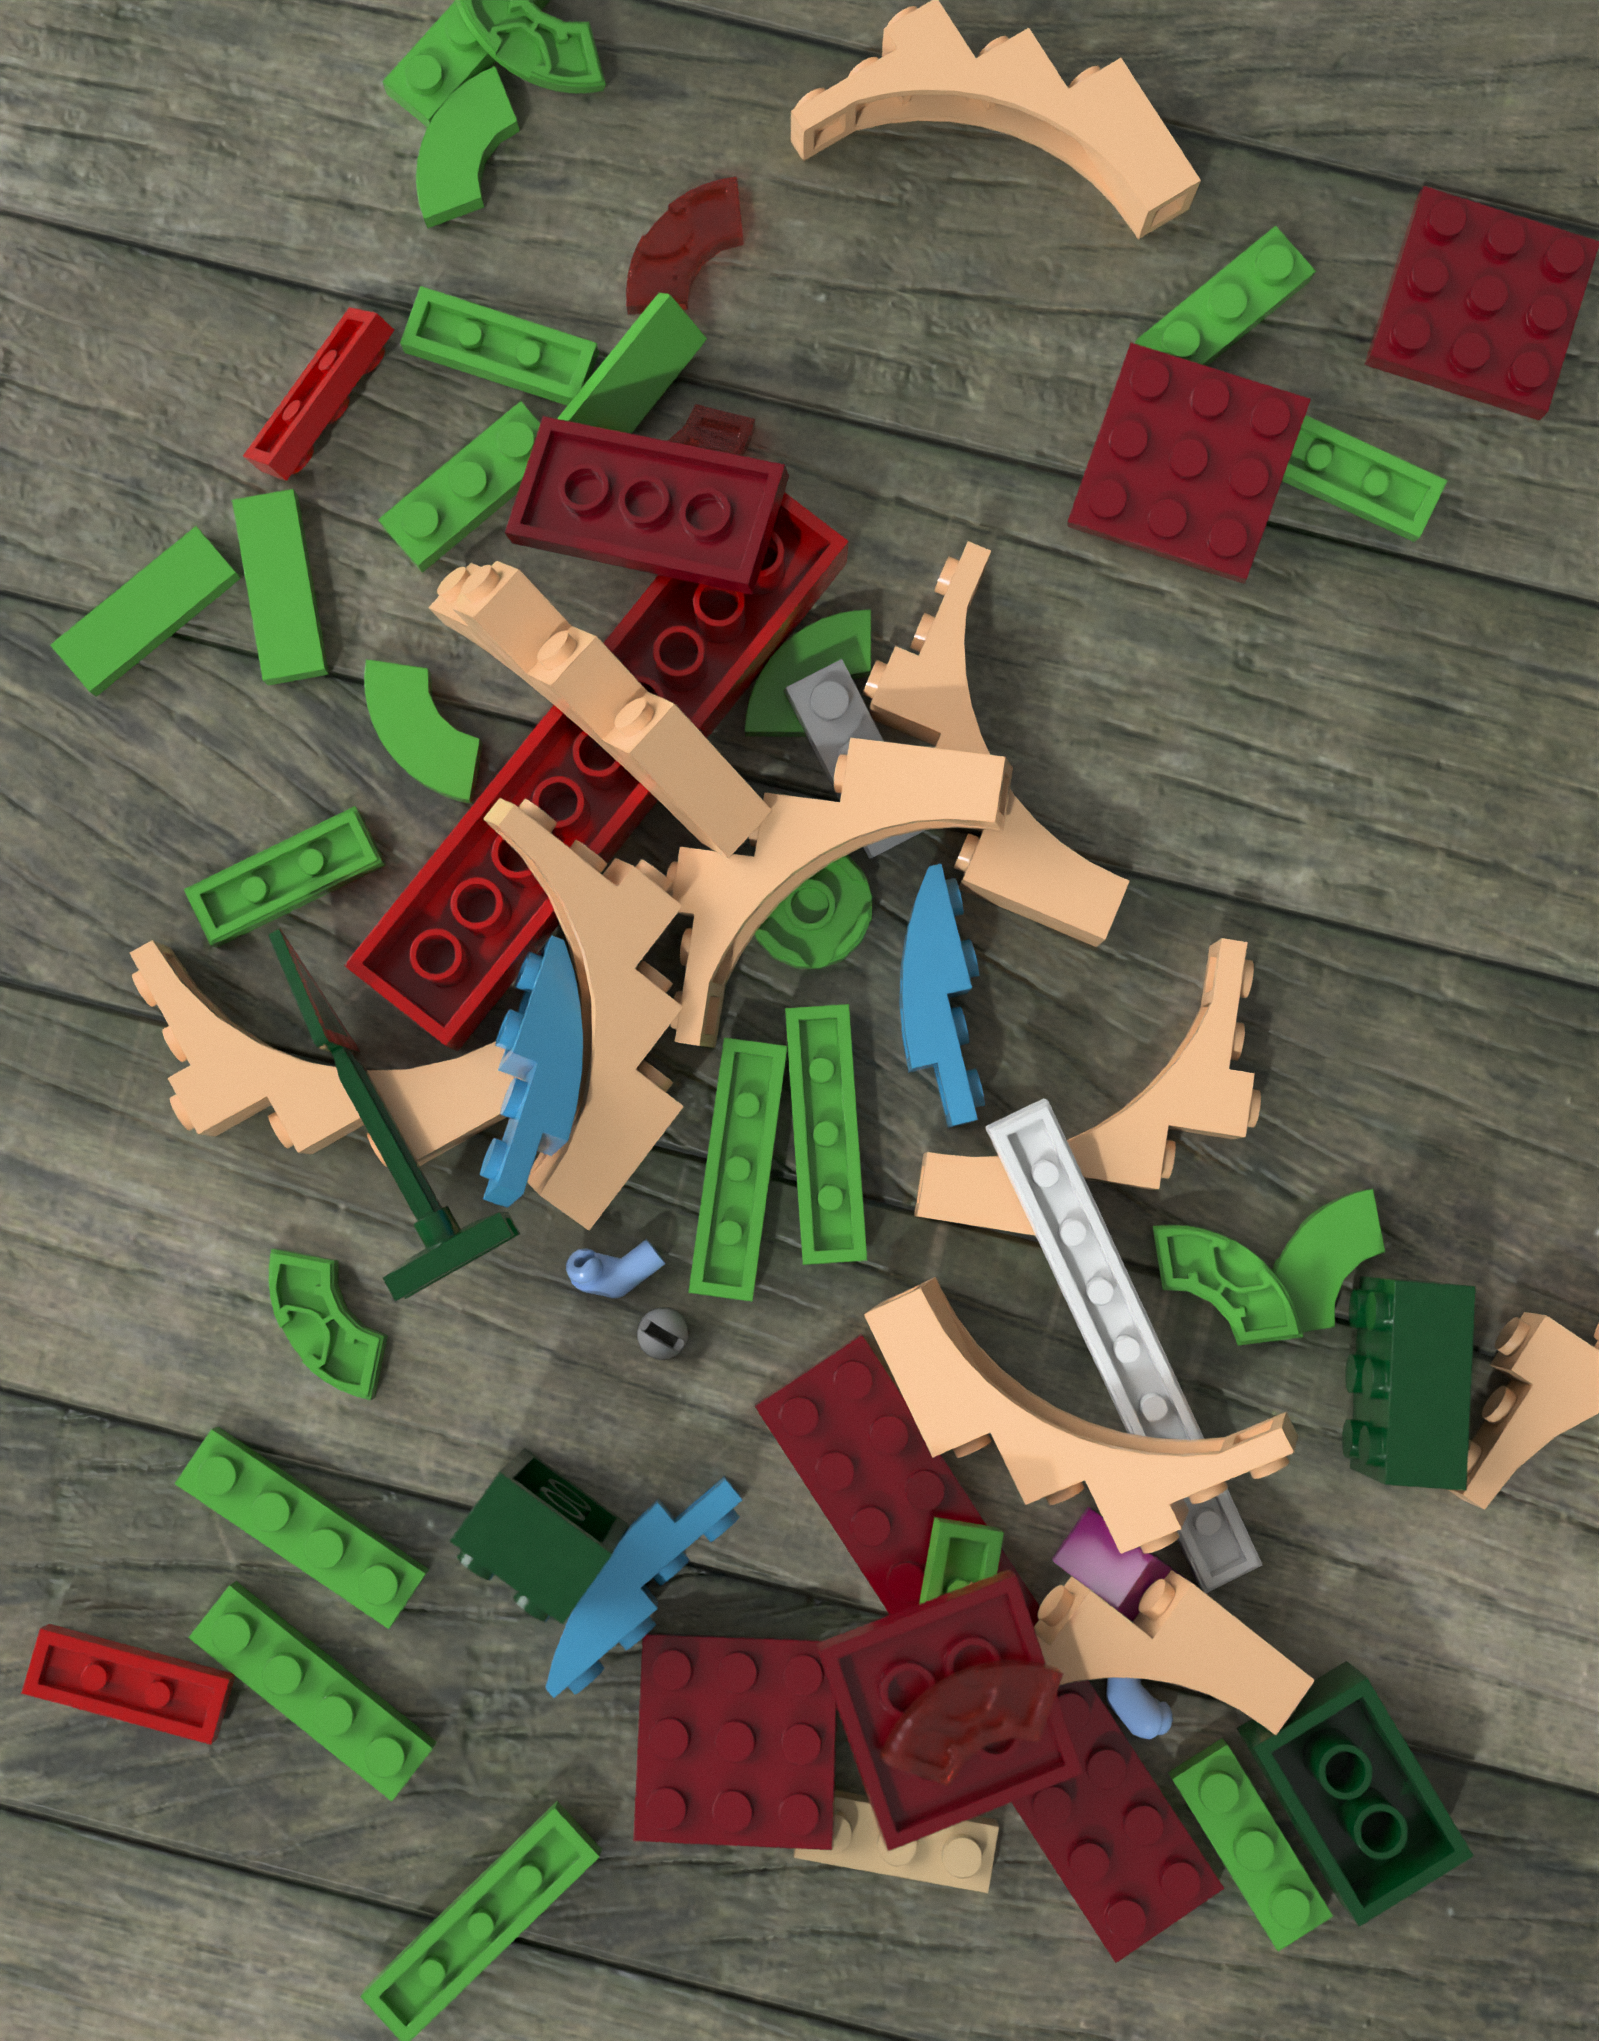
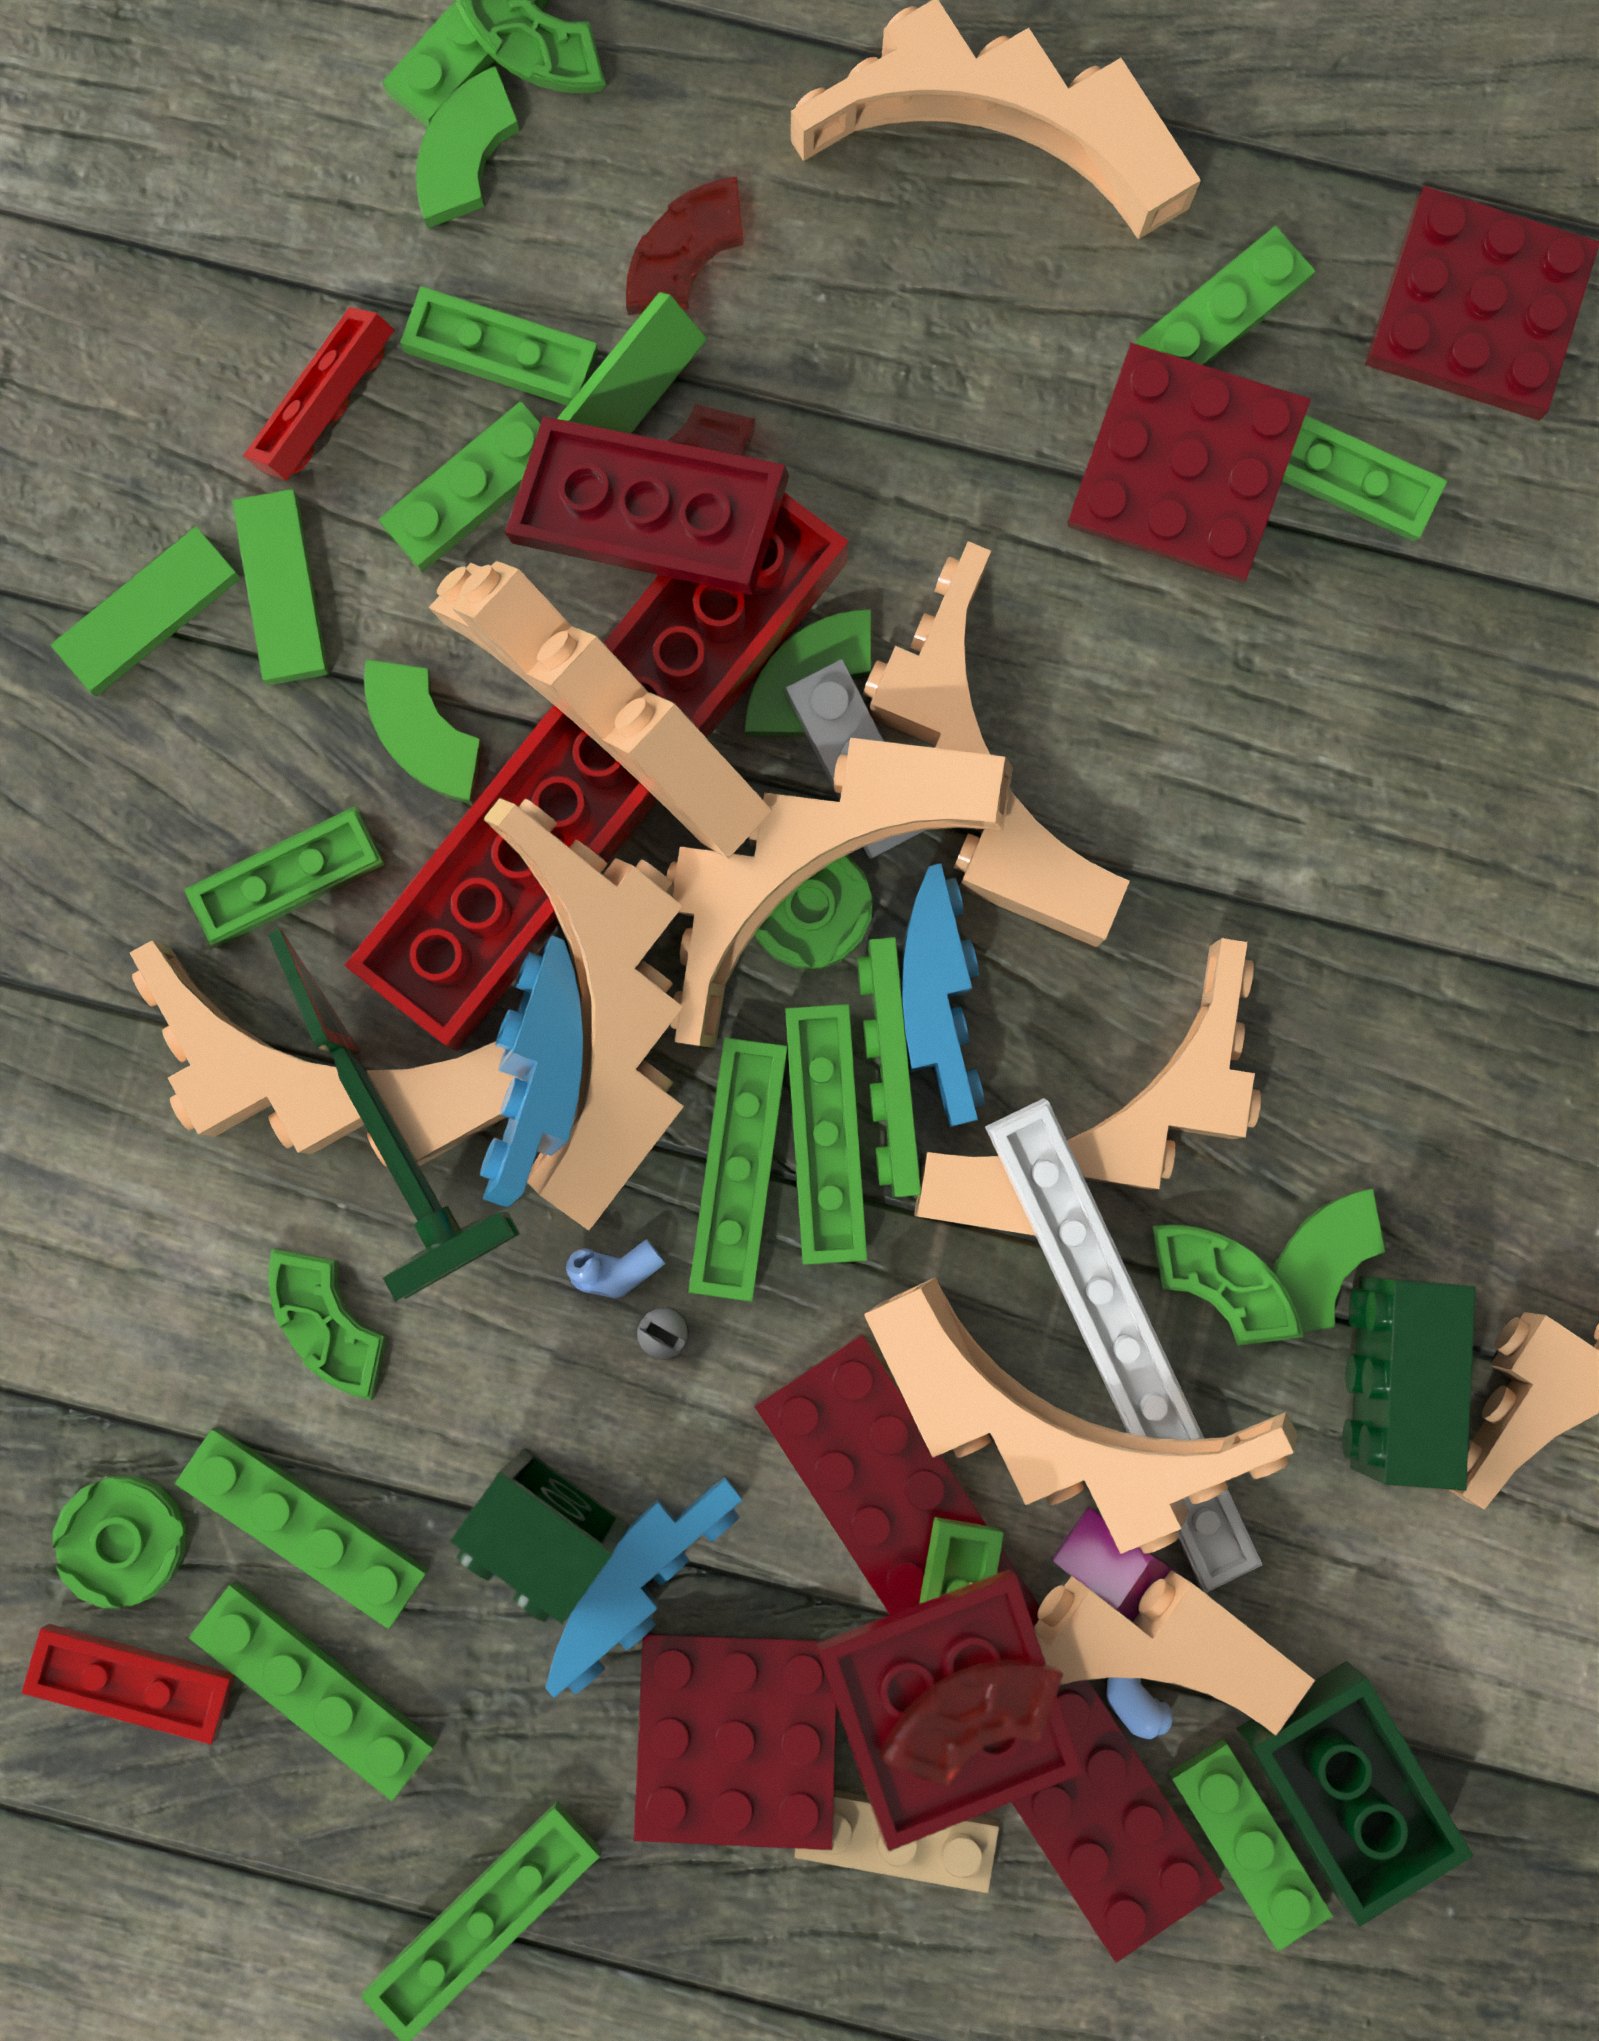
(119, 1541): none -> bright green tile
(886, 1040): none -> bright green plate

